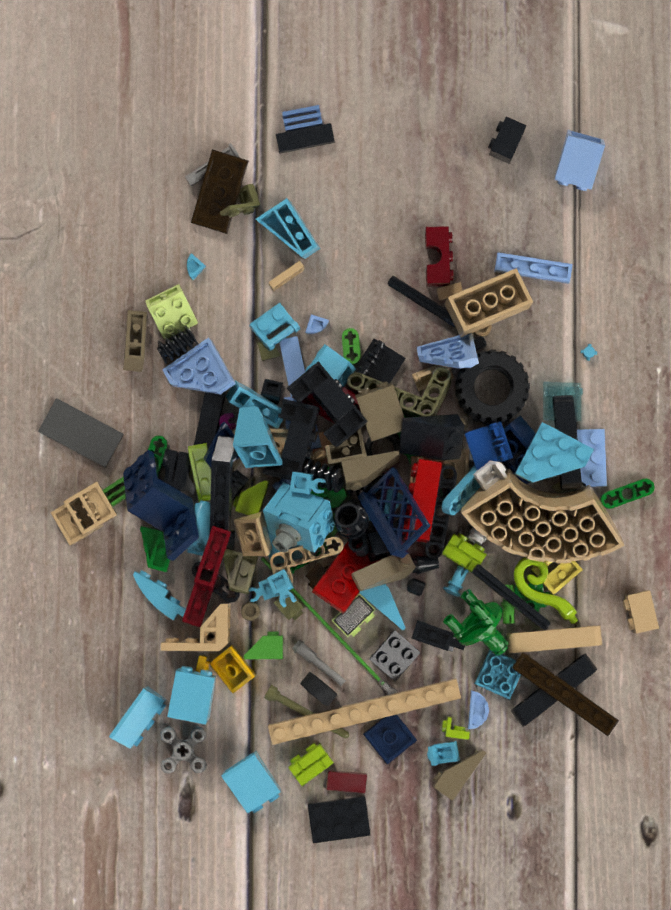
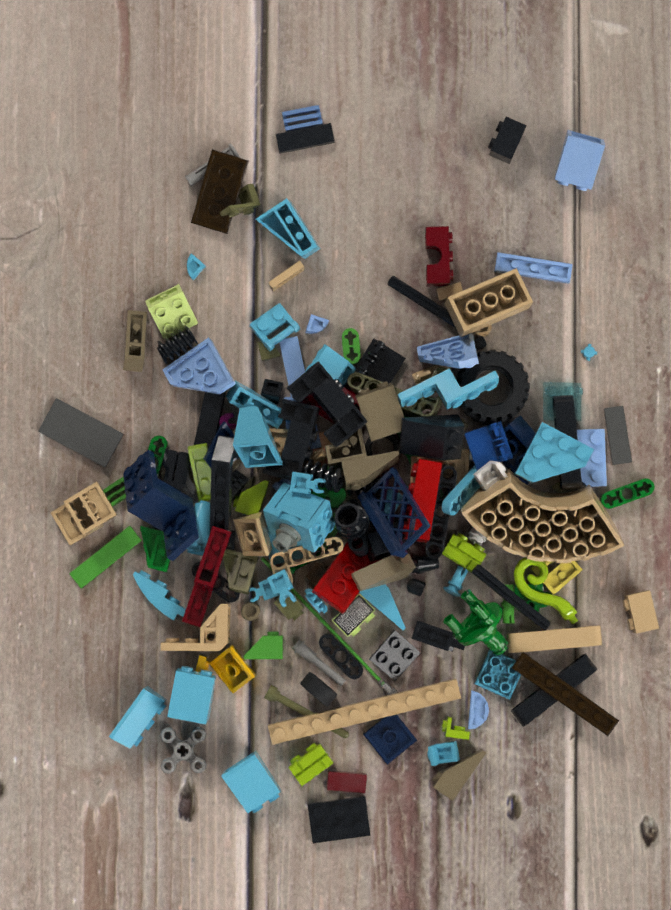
(105, 557): none -> bright green tile
(315, 601): none -> medium azure gear
(347, 670): none -> black beam
(448, 389): none -> medium azure bracket
(617, 435): none -> dark grey tile

